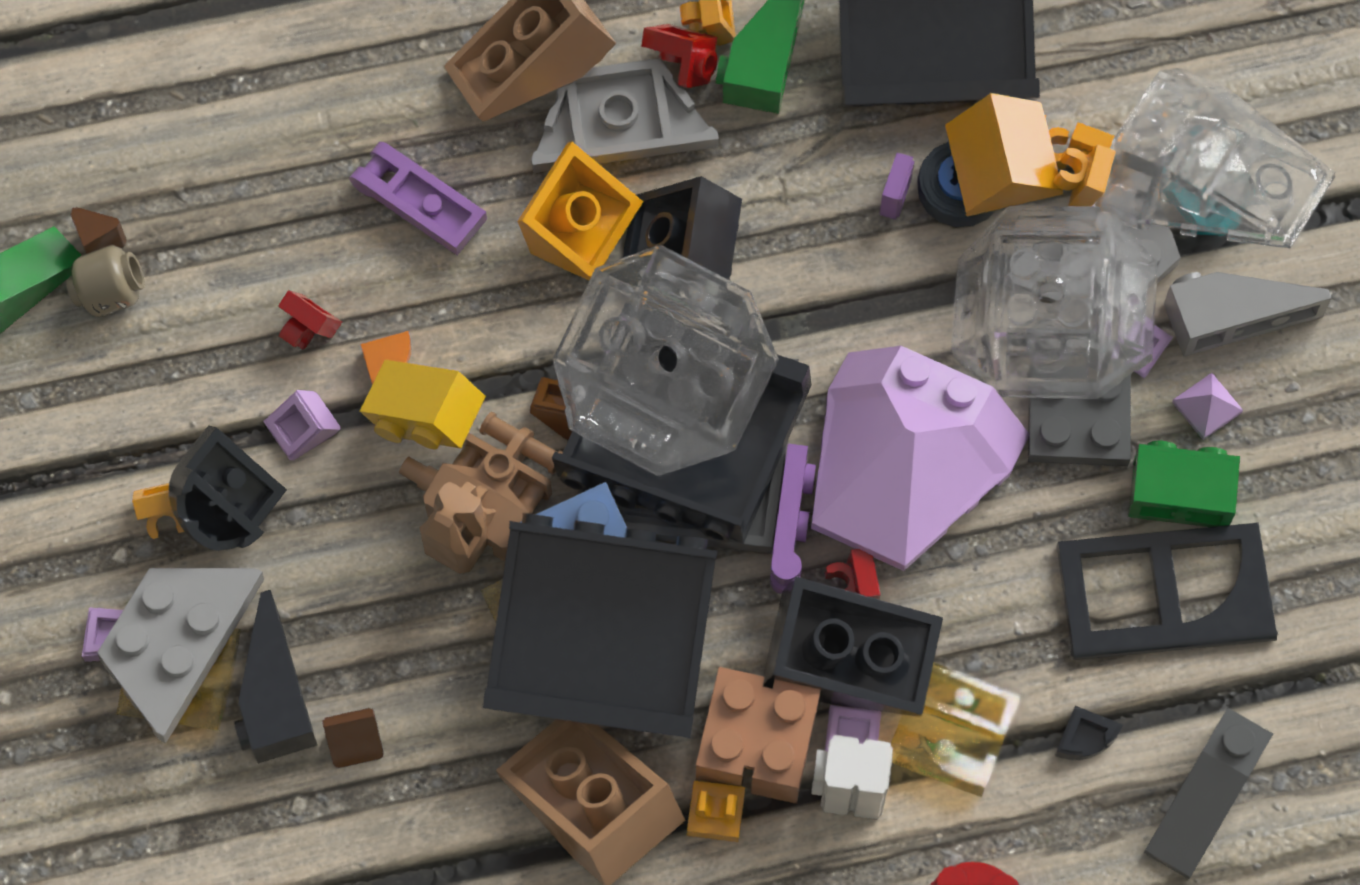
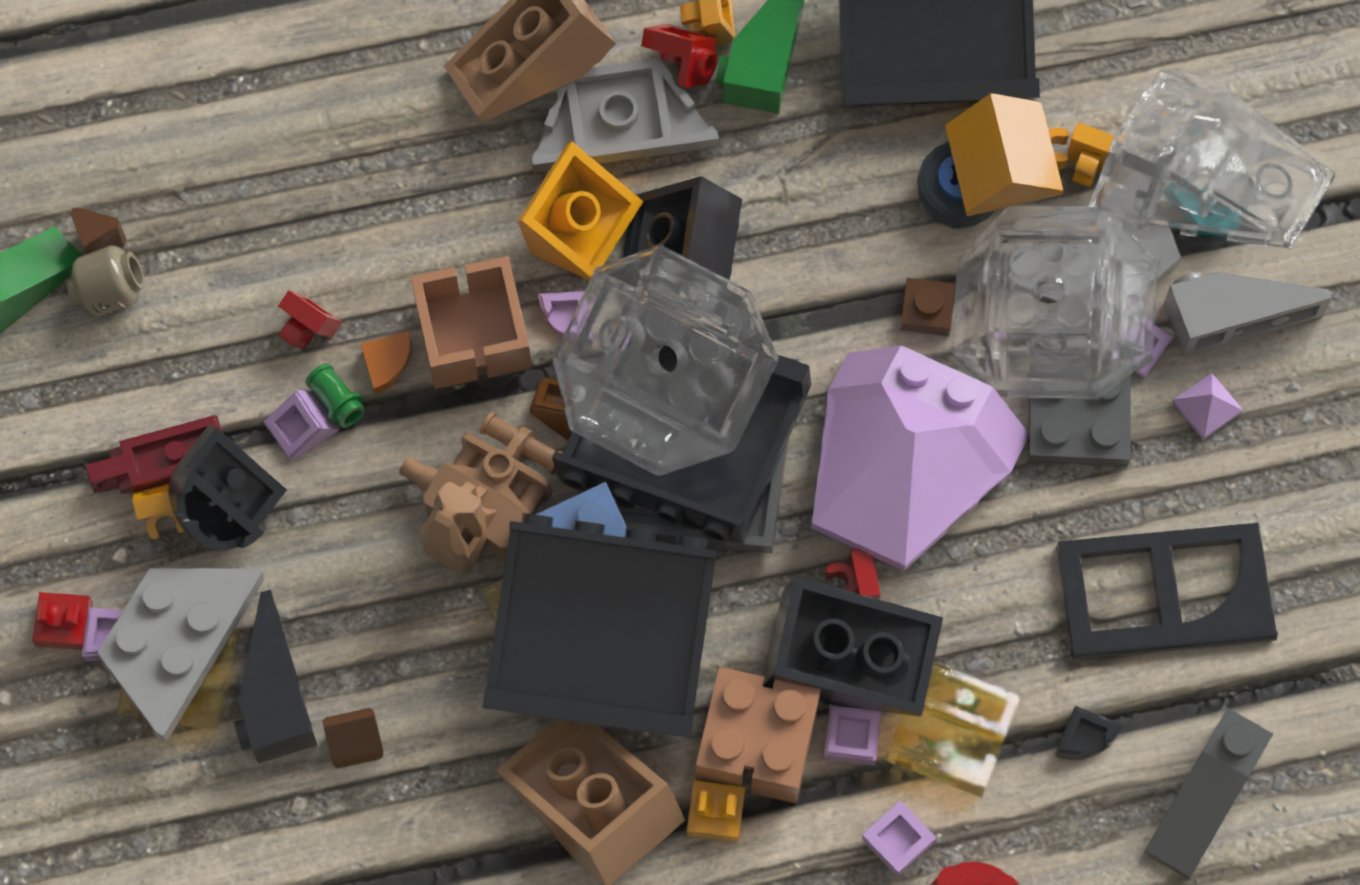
(61, 620): none -> red tile
(147, 458): none -> dark red hinge
(343, 405): none -> green pin
(419, 198): medium lavender plate -> none
(422, 404): yellow brick -> none
(471, 328): none -> nougat piece
(559, 309): none -> lavender tile
(791, 522): medium lavender plate -> none
(853, 776): white brick -> none
(897, 186): medium lavender tile -> none
(898, 838): none -> lavender plate
(928, 306): none -> reddish brown plate
(1090, 174): light orange tile -> none
(1184, 485): green hinge -> none

